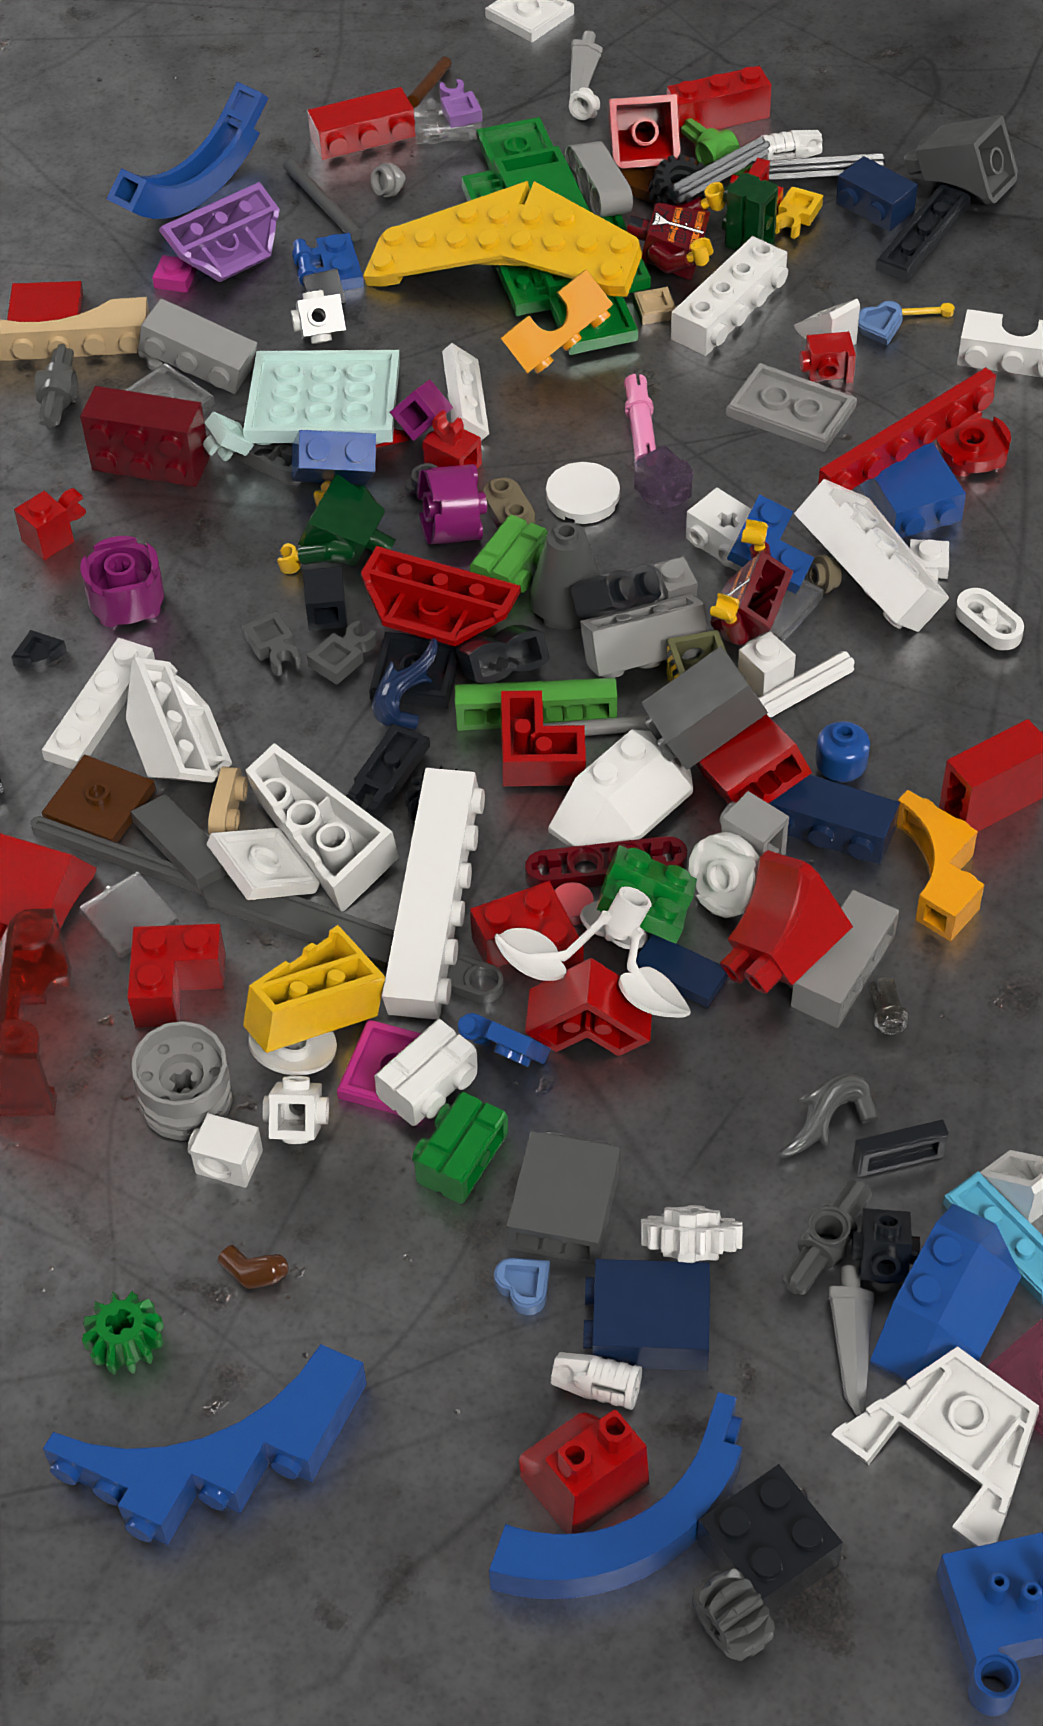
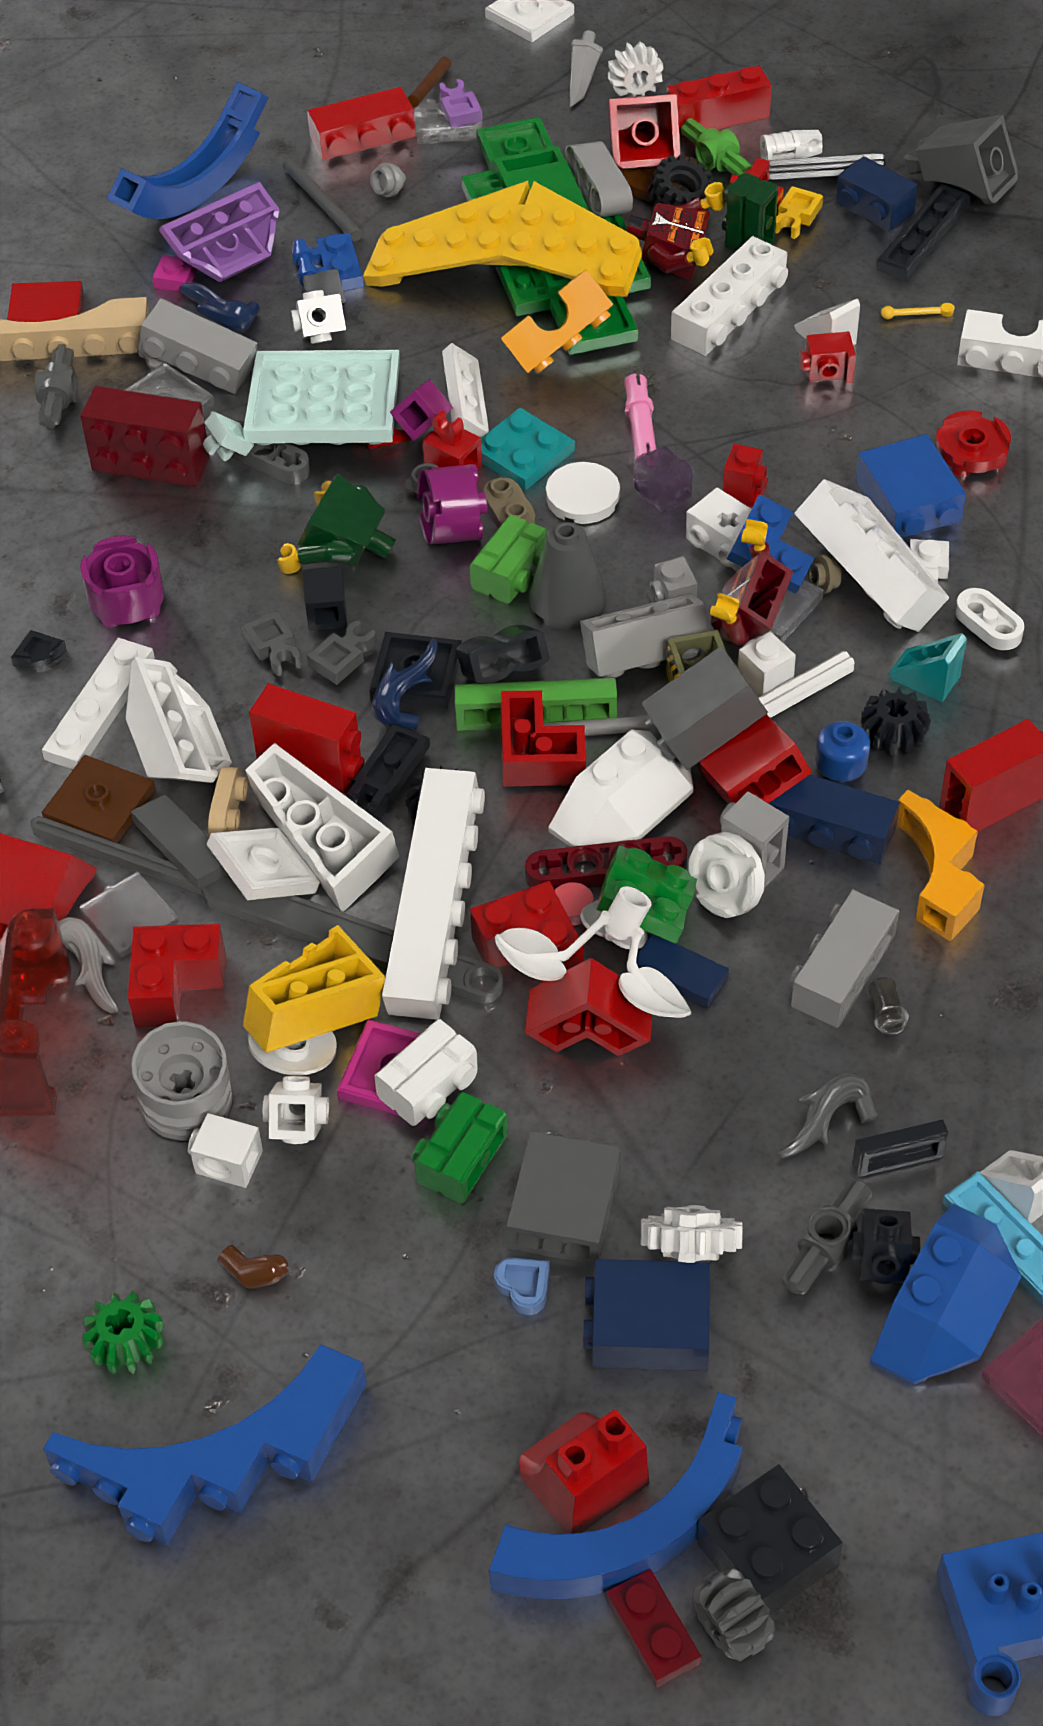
(46, 523): red brick -> none
(91, 956): none -> light grey piece
(228, 314): none -> dark blue piece
(310, 731): none -> red brick
(323, 454): brick -> none
(434, 597): red wedge -> none
(509, 1042): blue plate -> none
(524, 448): none -> teal plate
(577, 107): white plate -> none
(597, 1378): white hinge -> none
(616, 591): black brick -> none
(635, 70): none -> white gear
(653, 1628): none -> dark red plate
(654, 305): tan tile -> none
(718, 170): axle -> none
(744, 474): none -> red brick
(785, 925): red hips -> none
(791, 407): light grey tile -> none
(852, 1327): light grey bar -> none
(881, 321): medium blue tile -> none
(895, 721): none -> black gear
(911, 432): red plate -> none
(931, 666): none -> teal slope
(967, 1420): white wing -> none

